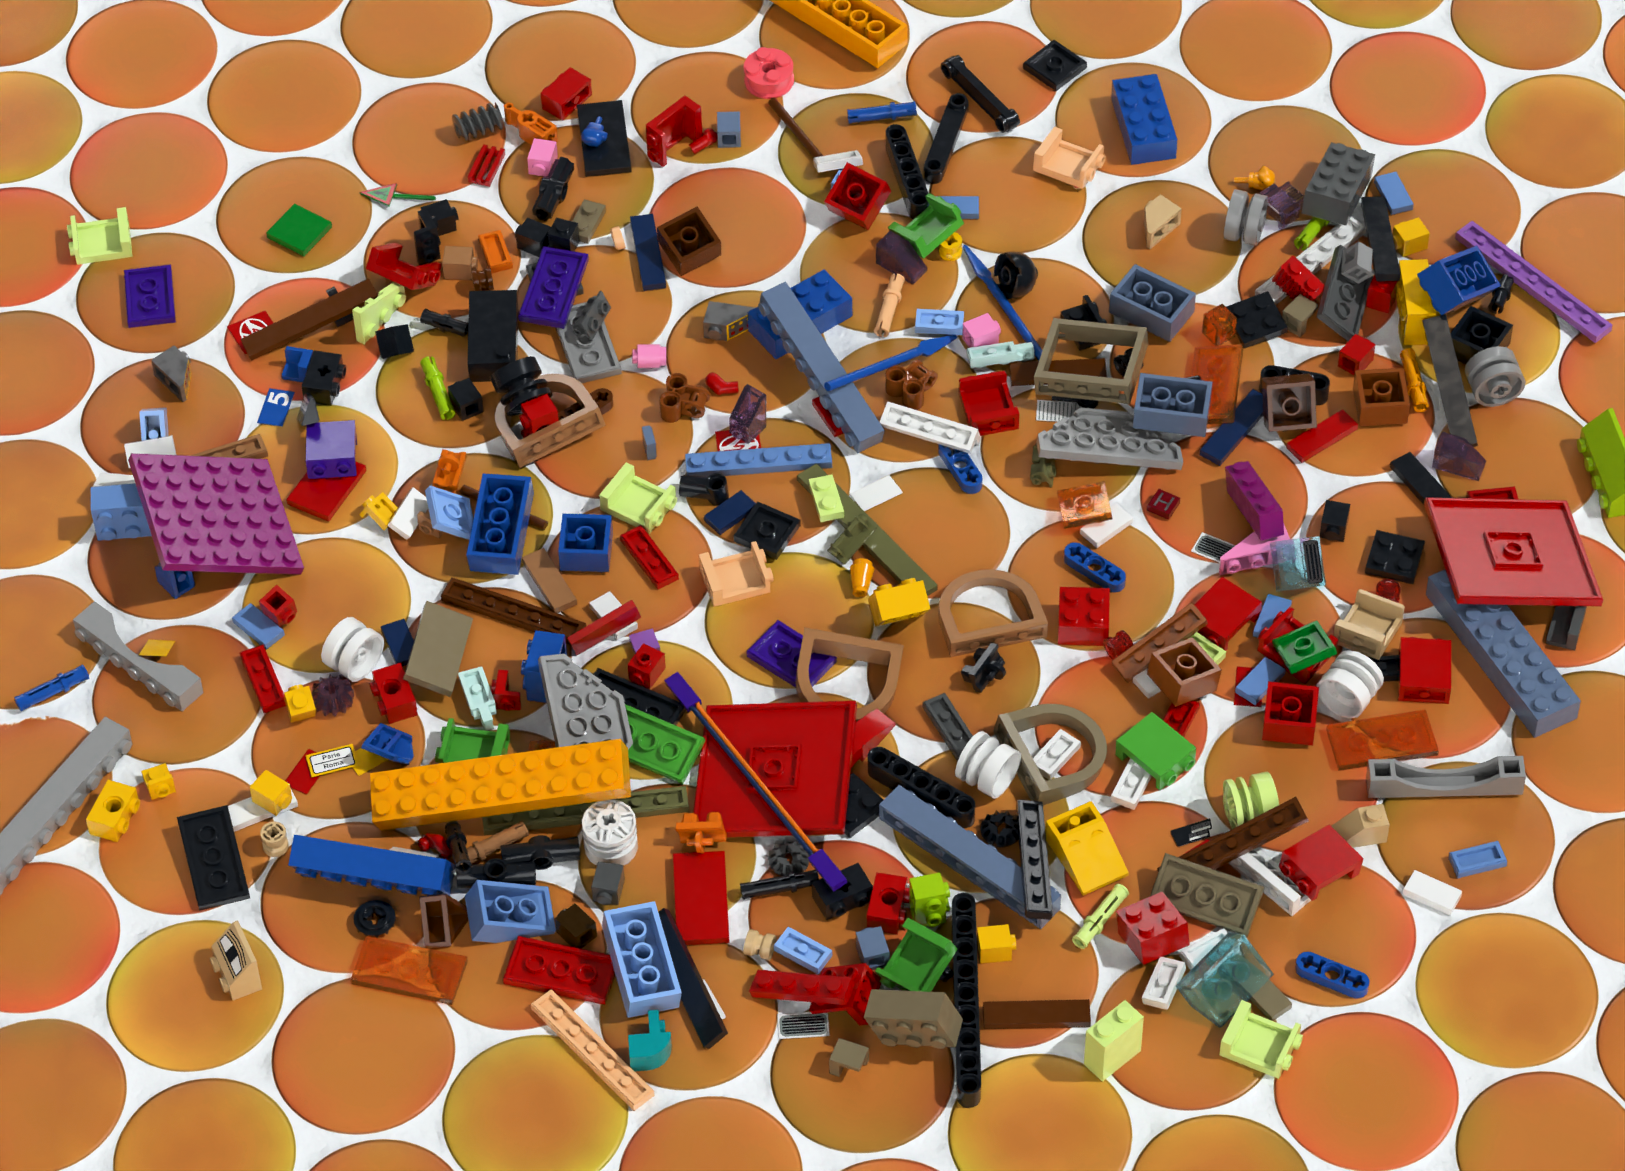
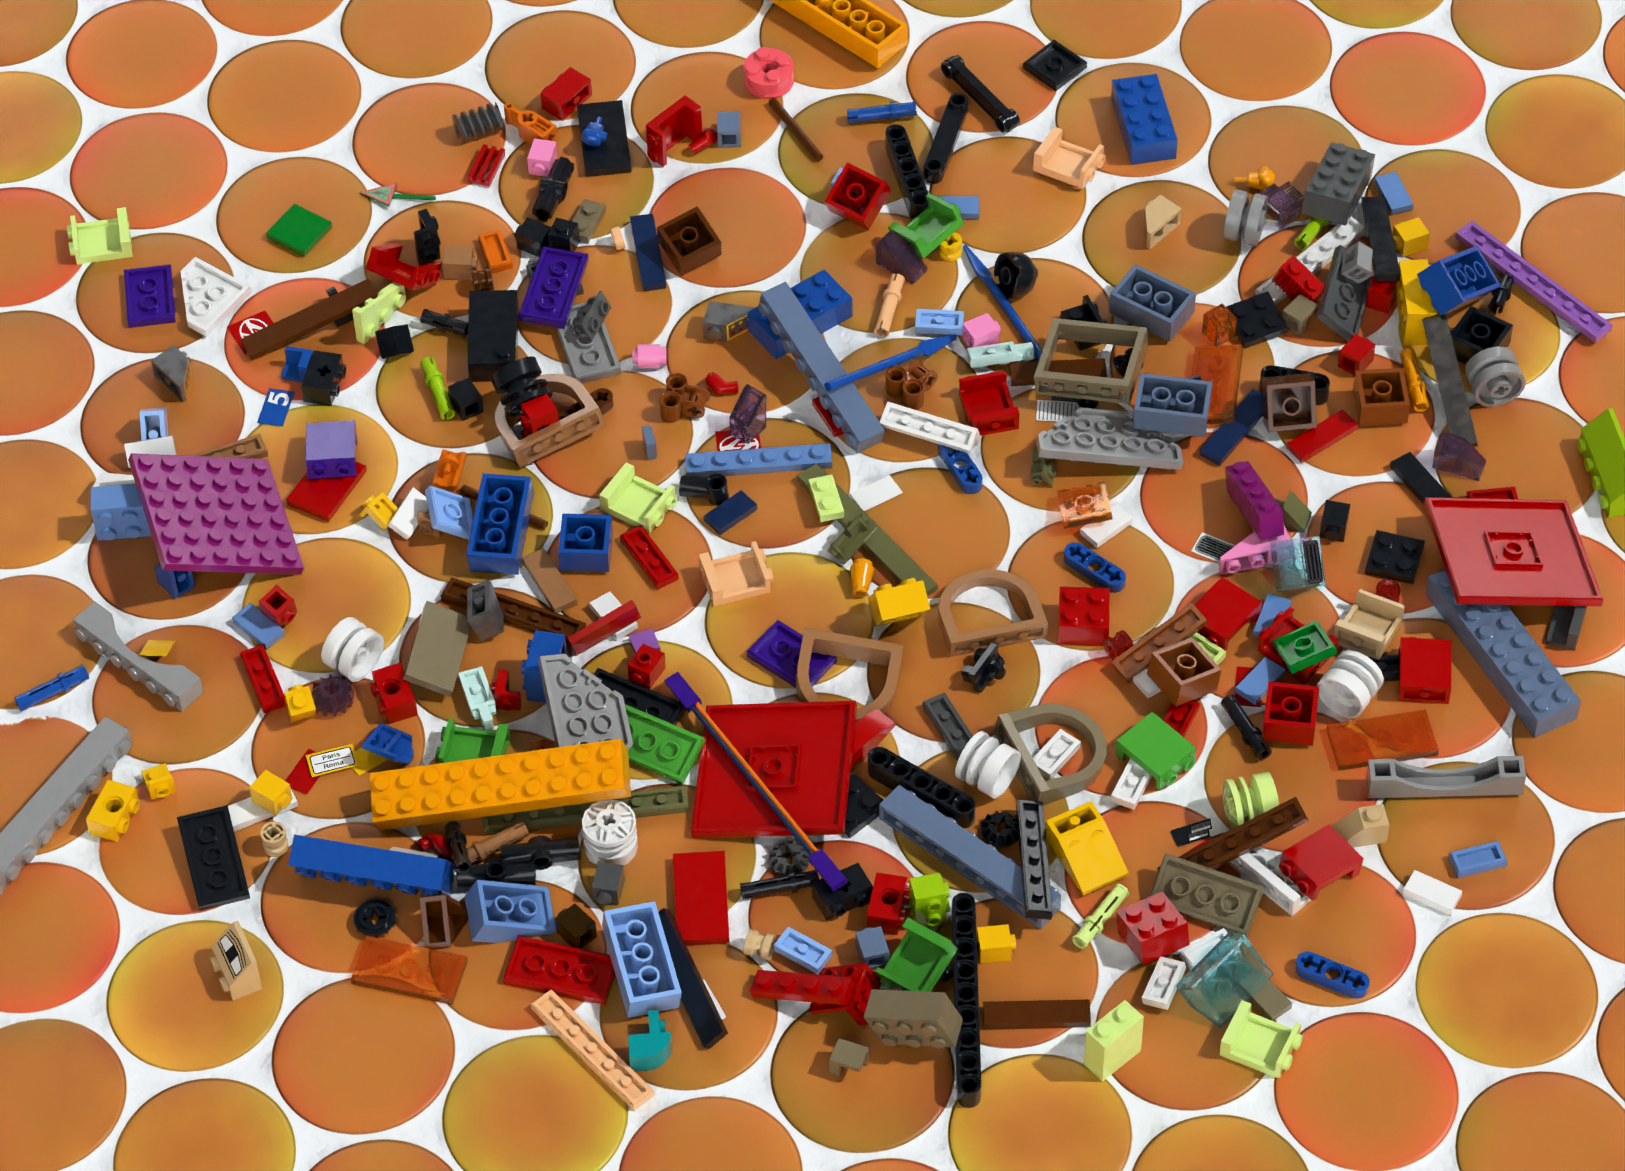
(209, 295): none -> white plate
(308, 411): black slope -> none
(398, 640): dark blue tile -> none
(445, 216): black brick -> none
(484, 610): none -> flat silver slope
(701, 833): orange hips -> none
(768, 528): black plate -> none
(802, 1025): sticker -> none
(837, 161): white tile -> none
(1163, 504): dark red tile -> none
(1250, 733): none -> black pin
(1295, 513): none -> olive slope

